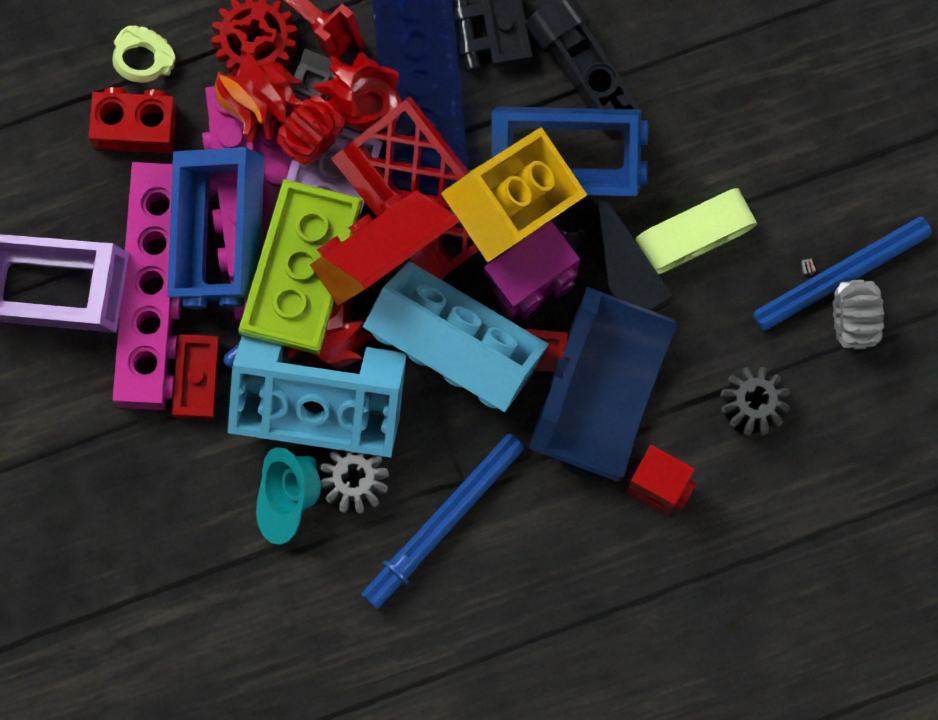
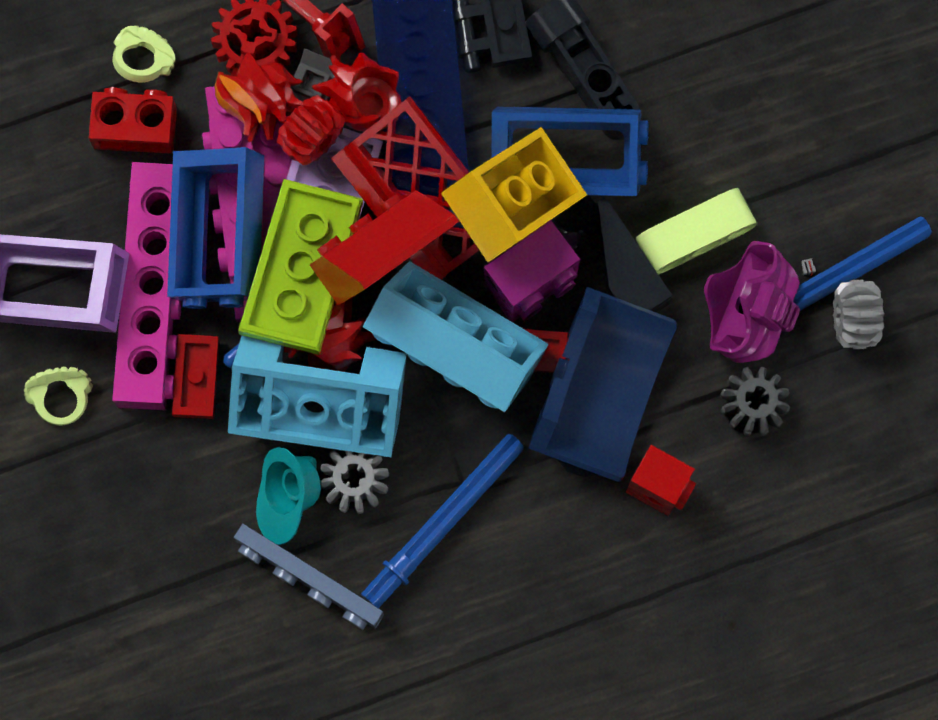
(38, 385): none -> yellowish green piece
(292, 569): none -> sand blue plate
(766, 291): none -> magenta piece

